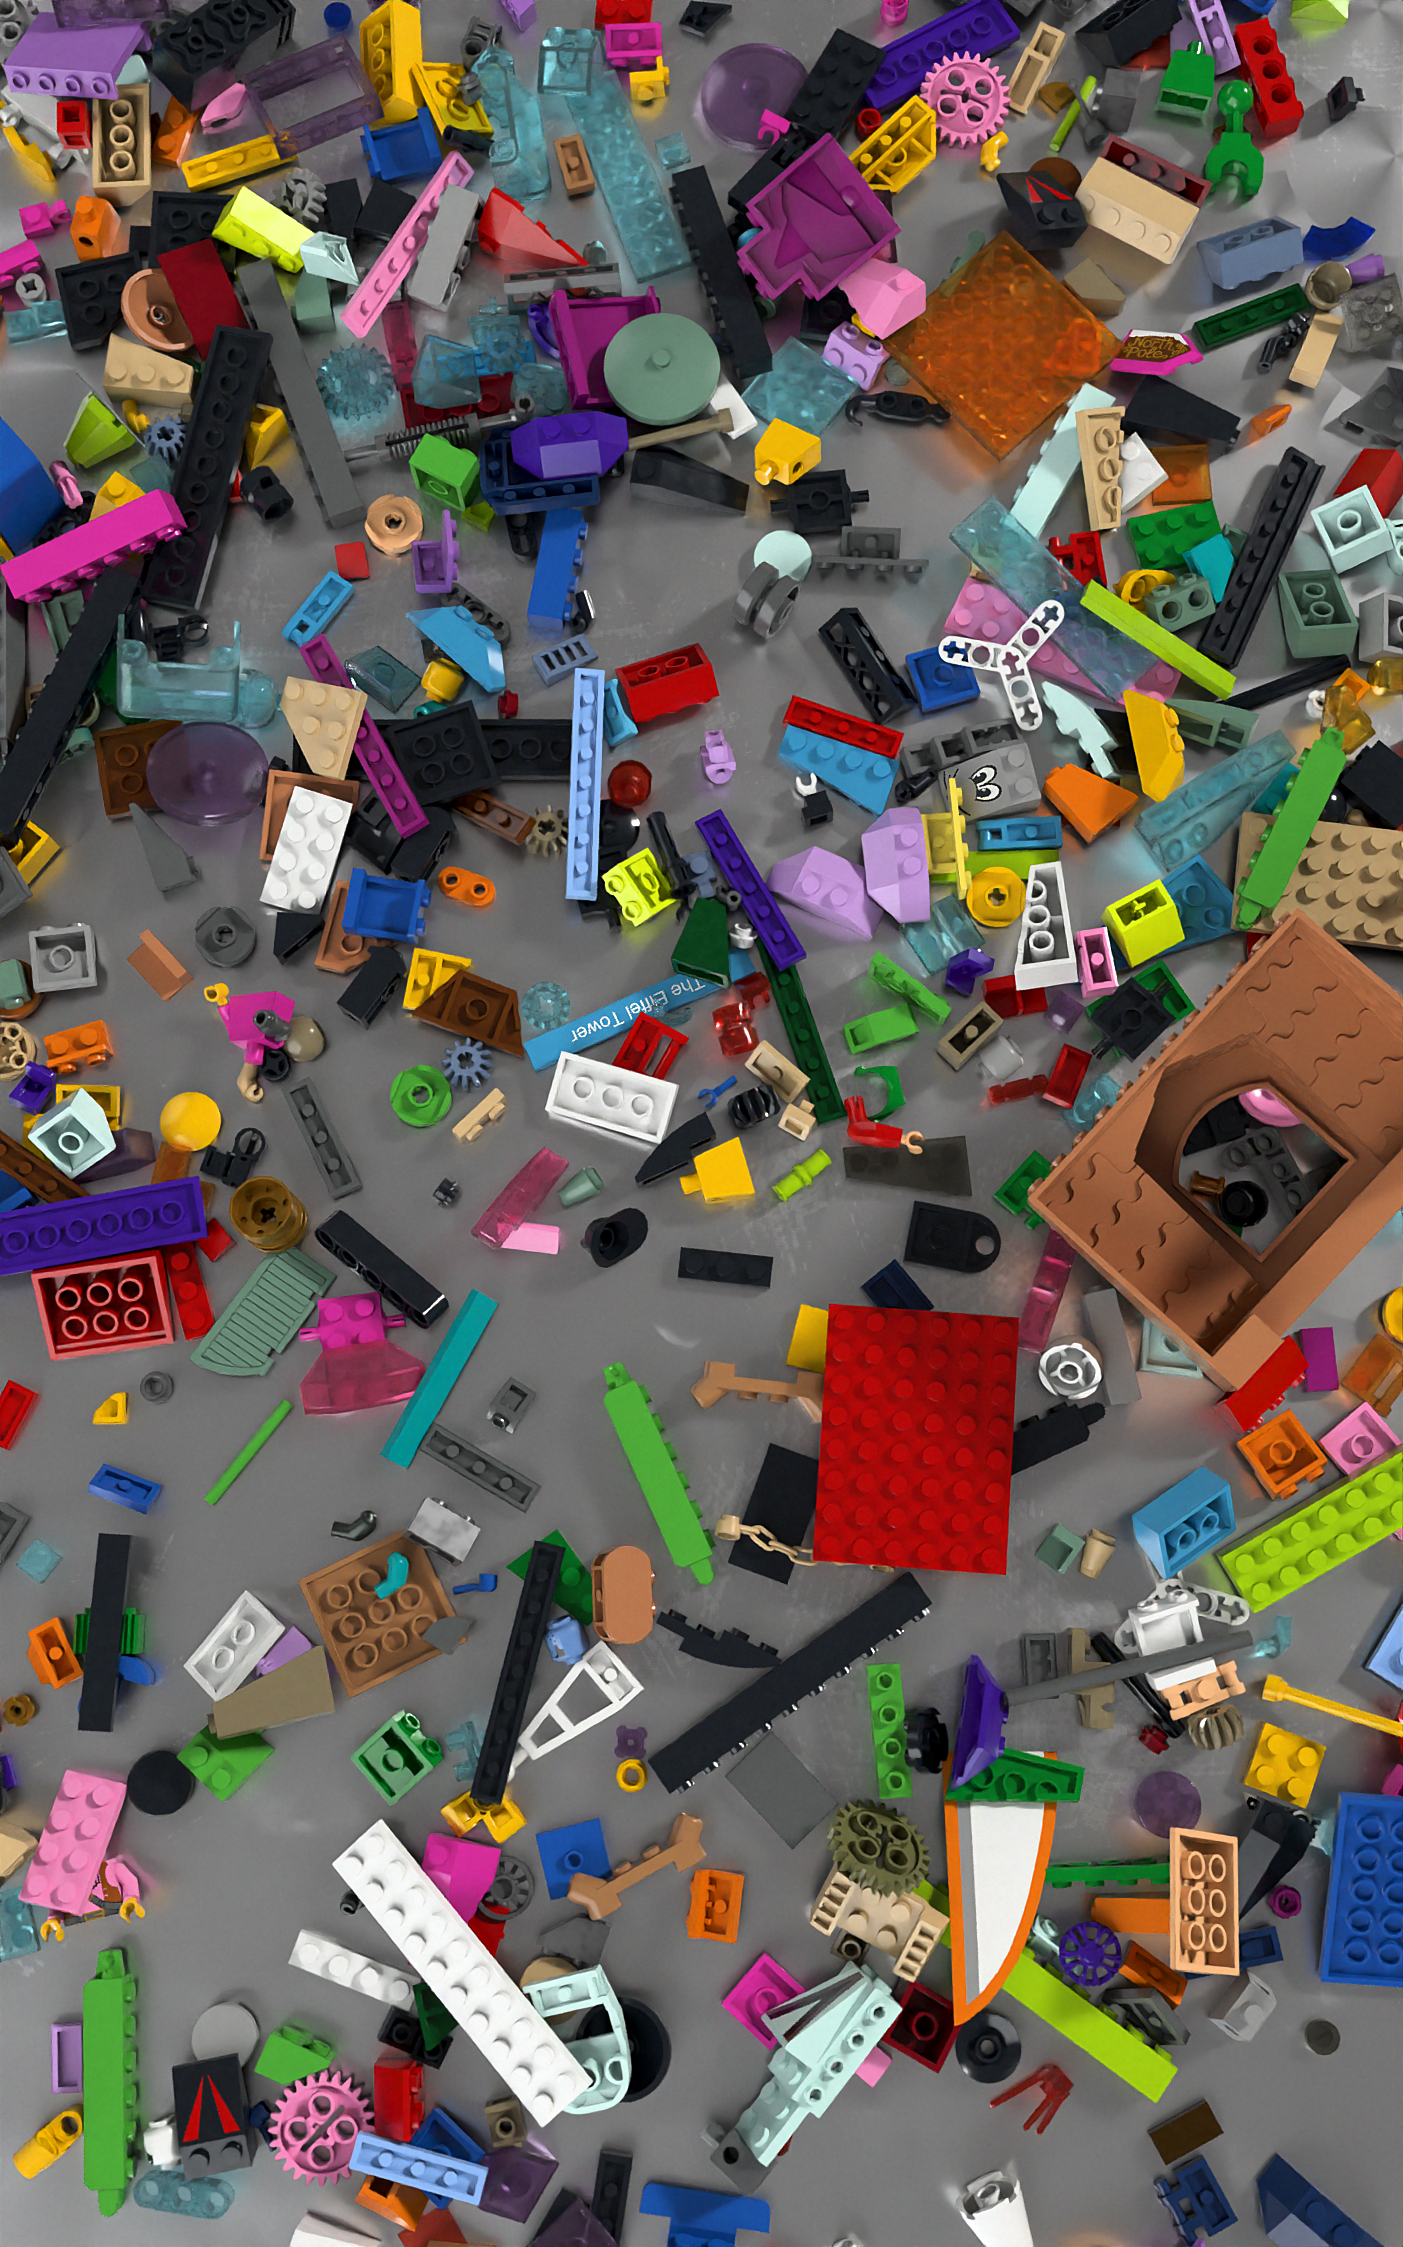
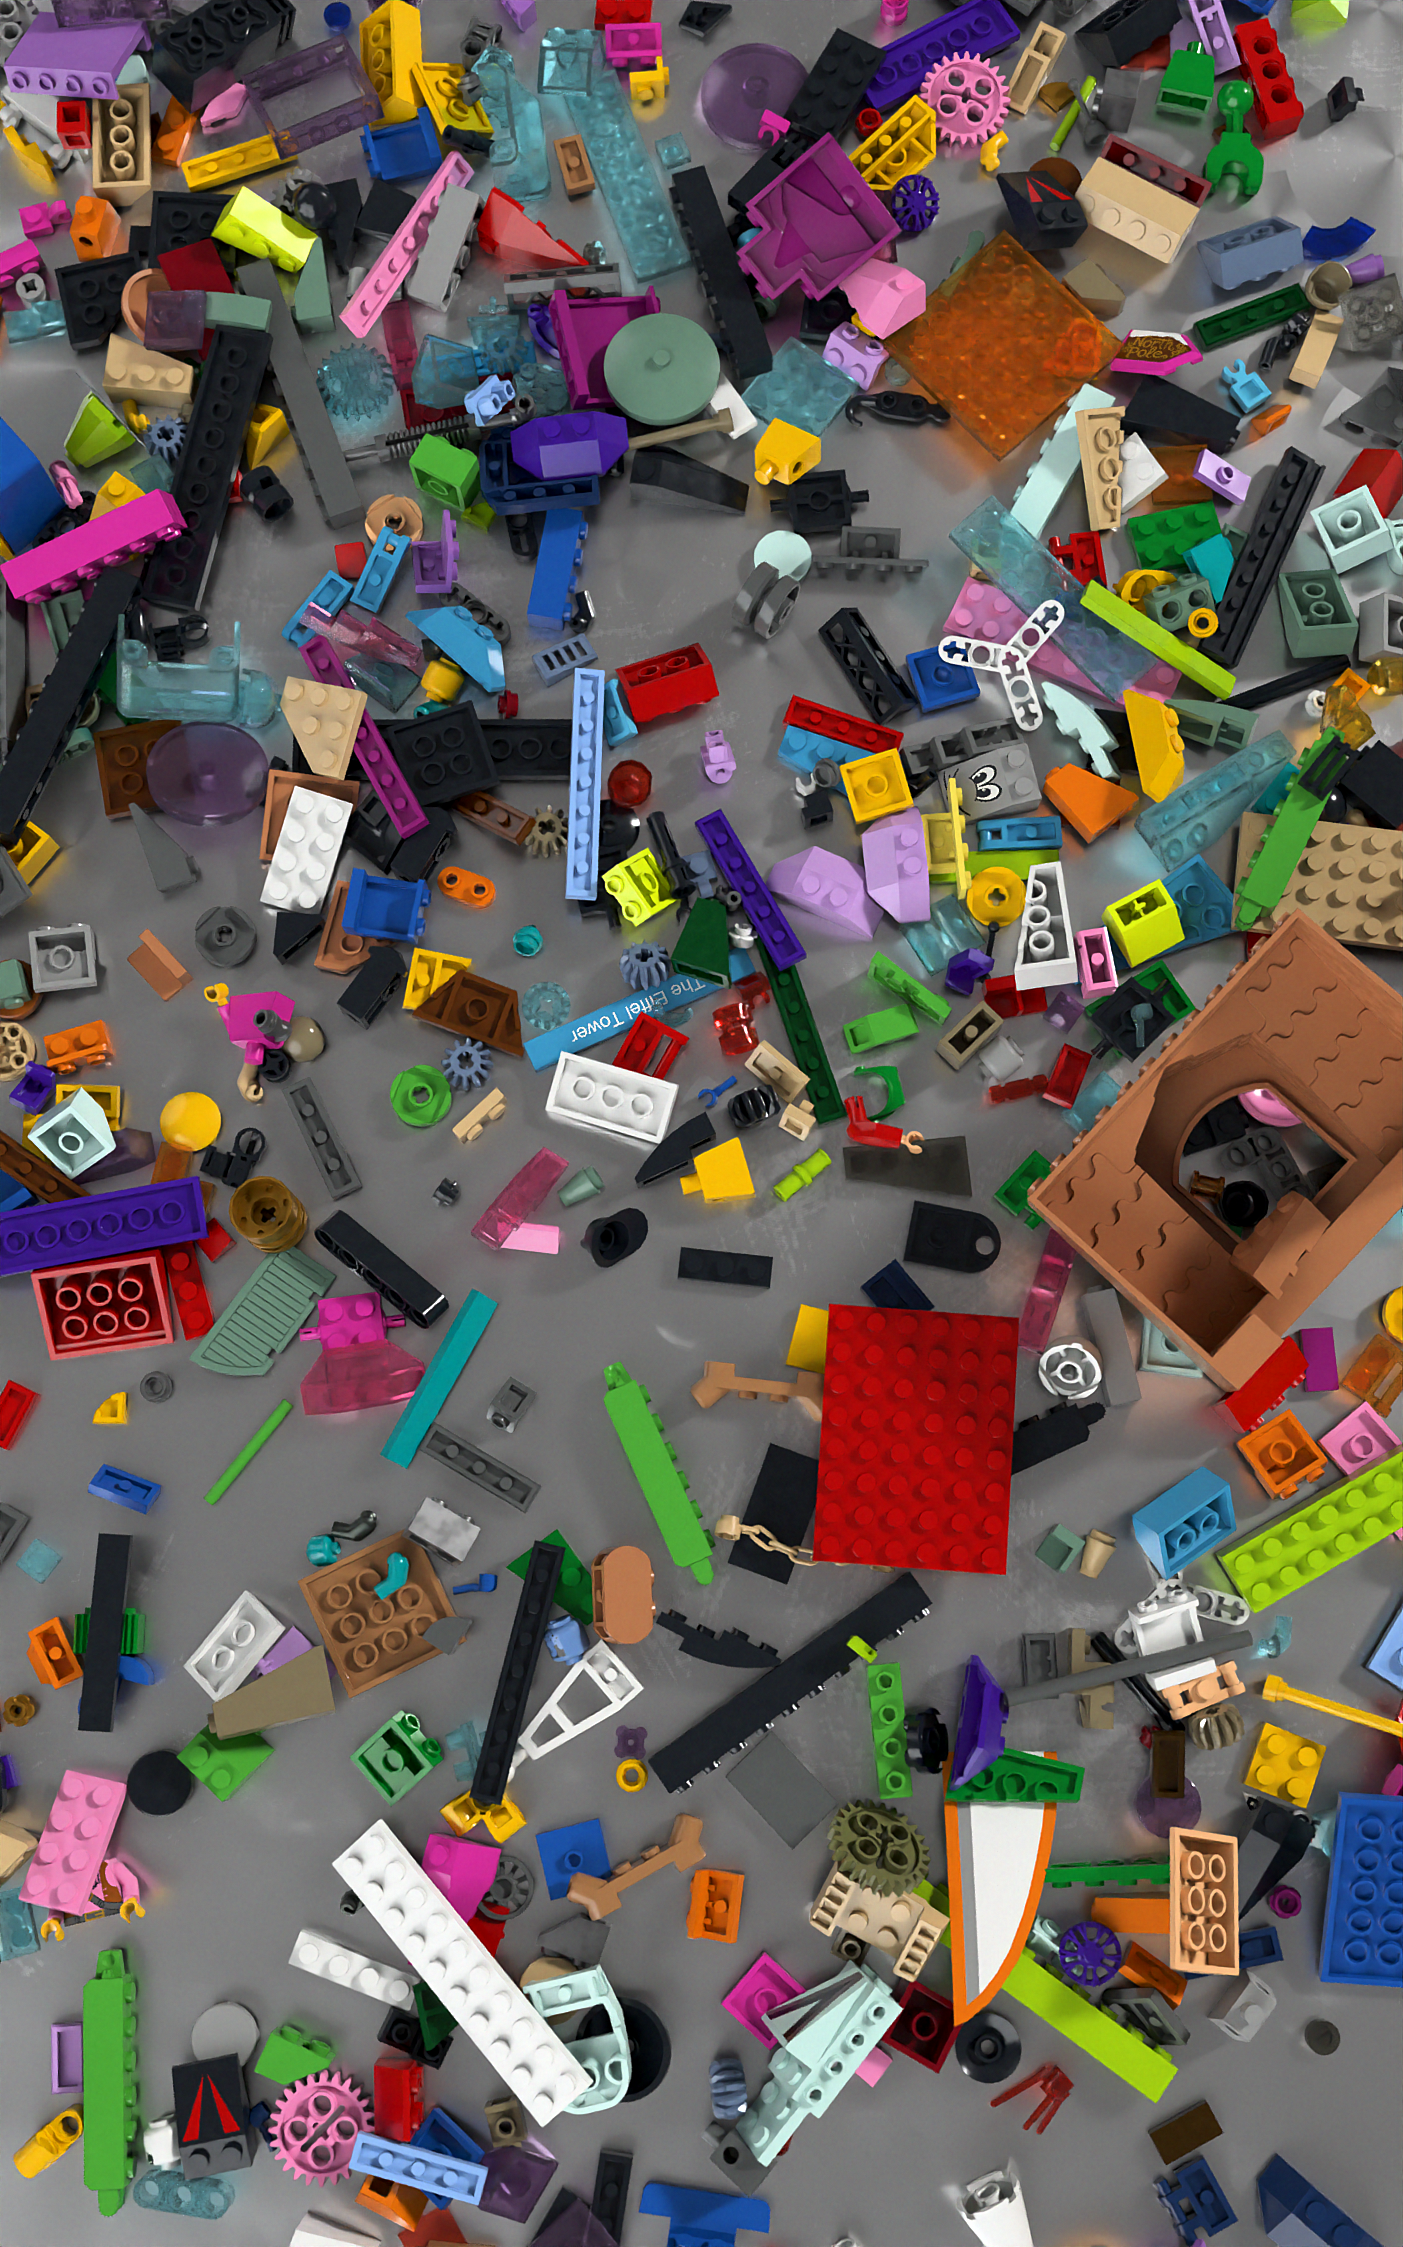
(175, 320): none -> clear purple plate
(238, 311): none -> sand green slope
(314, 205): none -> black hair
(322, 1550): none -> teal piece
(328, 257): light aqua slope -> none
(370, 639): none -> clear pink slope
(380, 570): none -> dark azure plate
(488, 399): none -> light blue hips
(527, 940): none -> teal plate
(645, 965): none -> sand blue gear
(728, 2088): none -> sand blue gear
(826, 773): none -> dark grey plate
(862, 1648): none -> lime tile
(876, 786): none -> yellow plate
(914, 202): none -> dark purple wheel
(993, 927): none -> black hinge
(1139, 1014): none -> clear light blue hand
(1167, 1764): none -> dark brown tile
(1203, 613): none -> yellow plate
(1221, 477): none -> plate
(1246, 389): none -> medium azure plate
(1279, 1243): none -> nougat wedge
(1343, 749): none -> black tile

